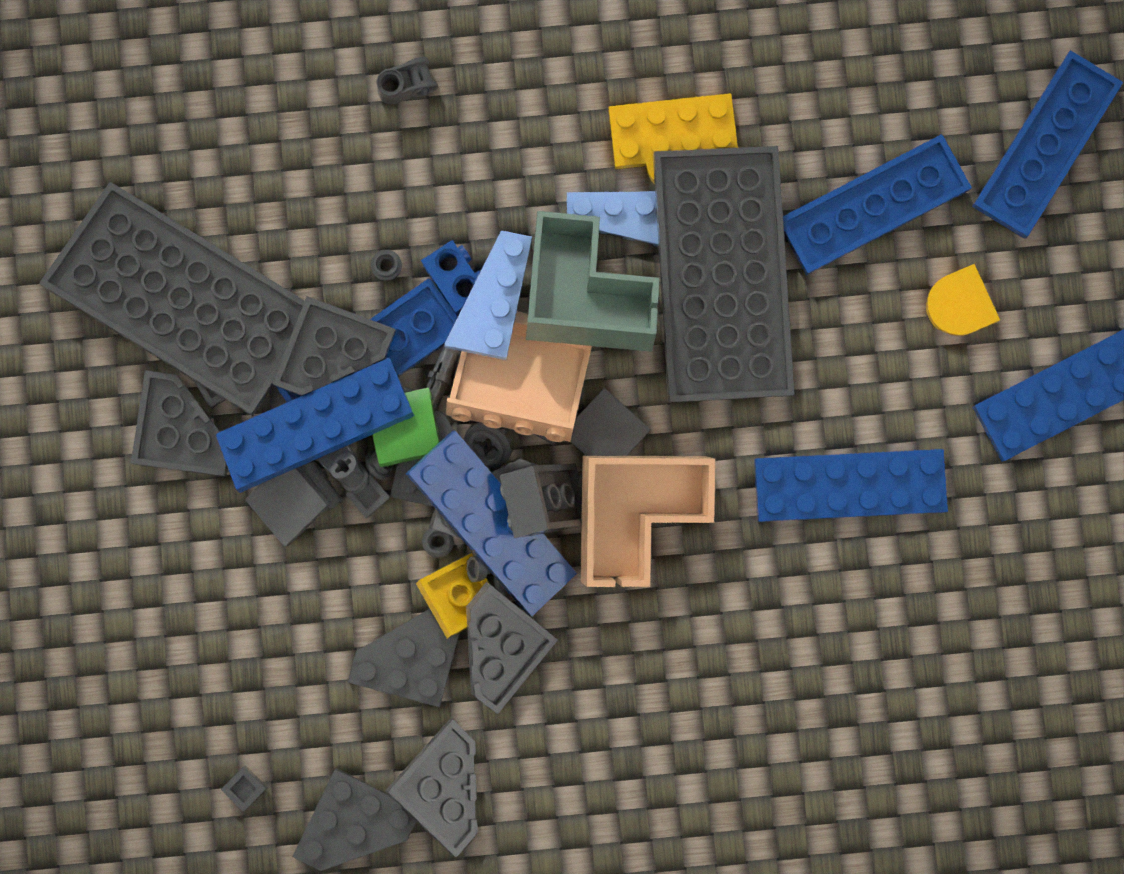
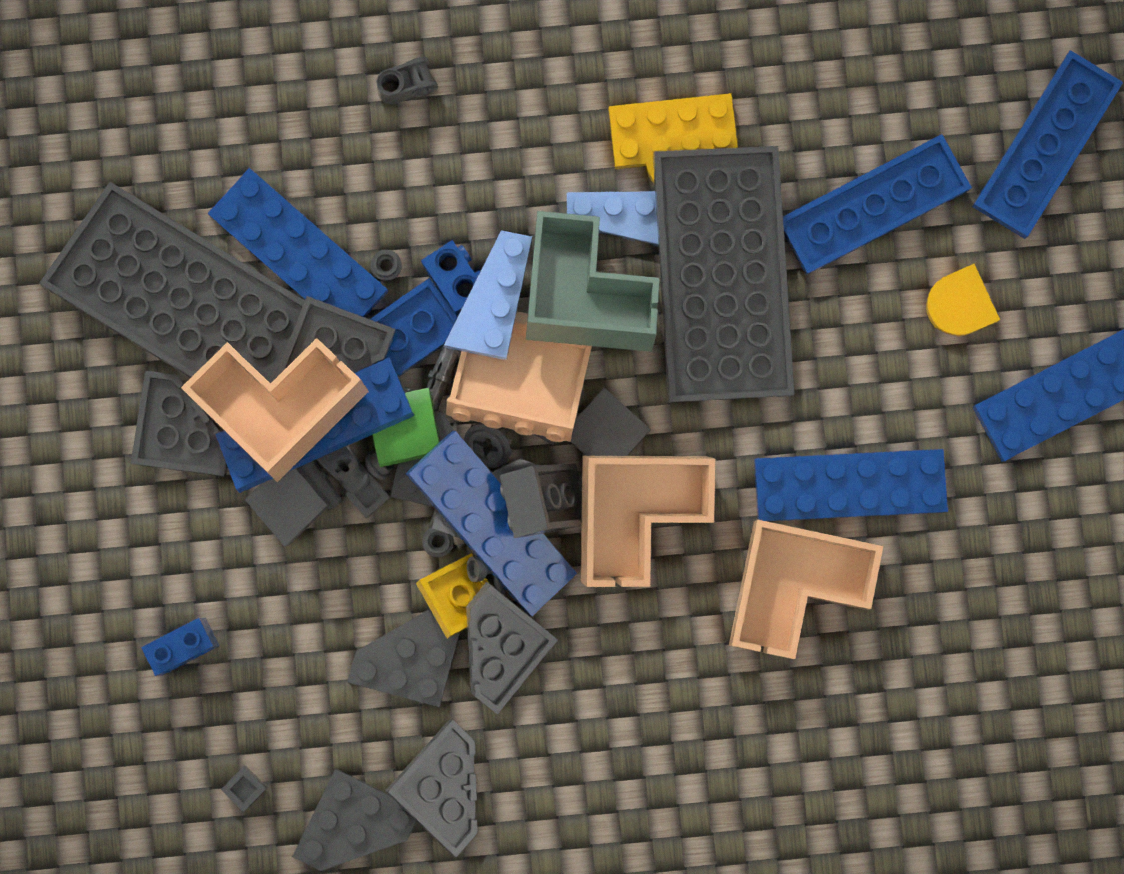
(180, 646): none -> blue brick
(277, 418): none -> light nougat piece
(295, 247): none -> blue plate
(786, 569): none -> light nougat piece

